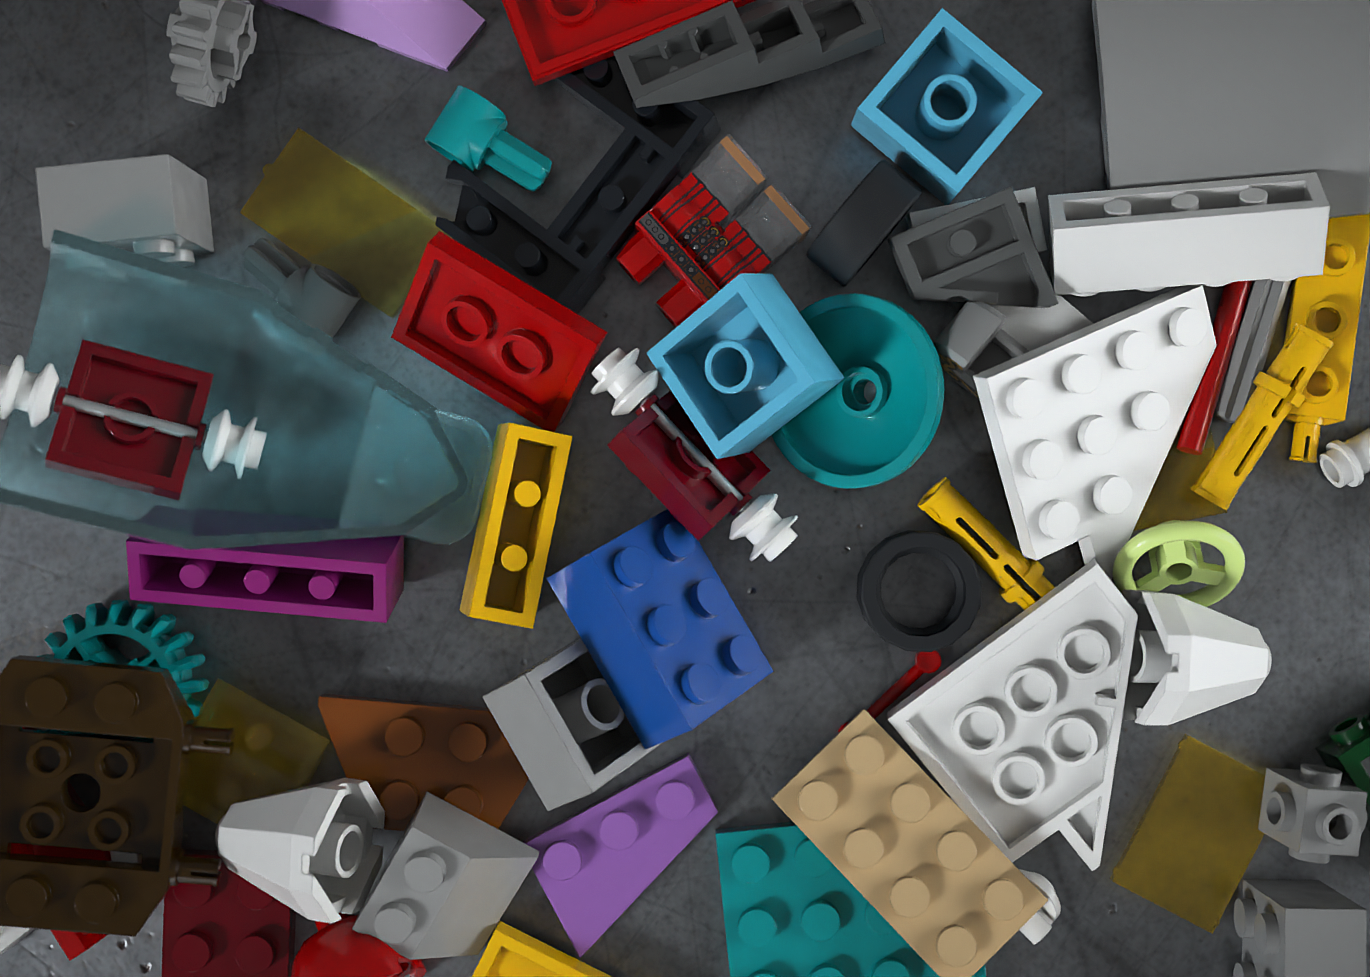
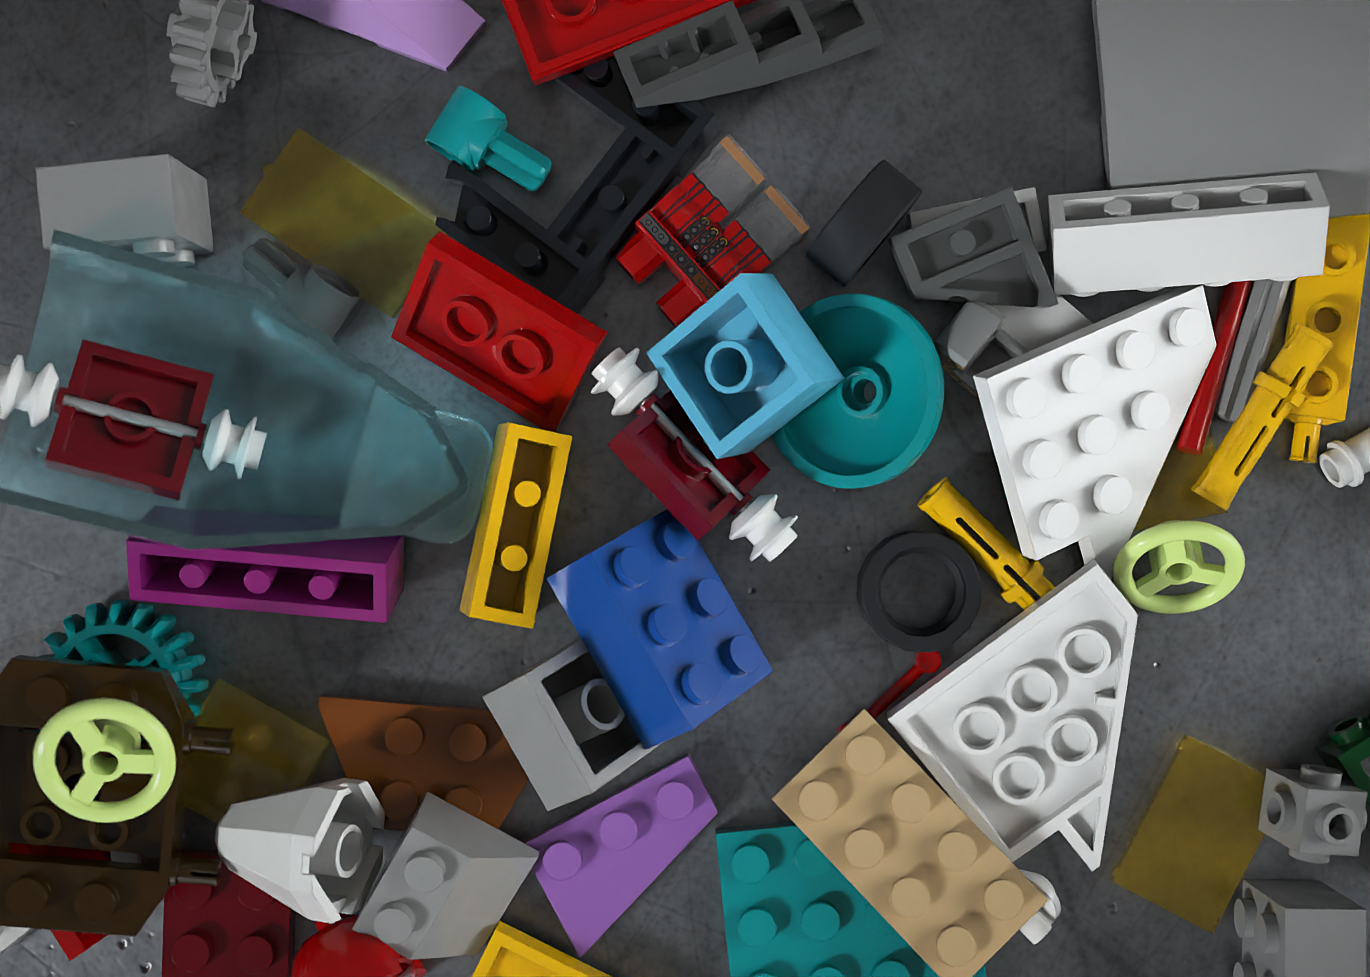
(114, 732): none -> yellowish green piece
(944, 107): medium azure brick -> none
(1188, 659): white cone -> none

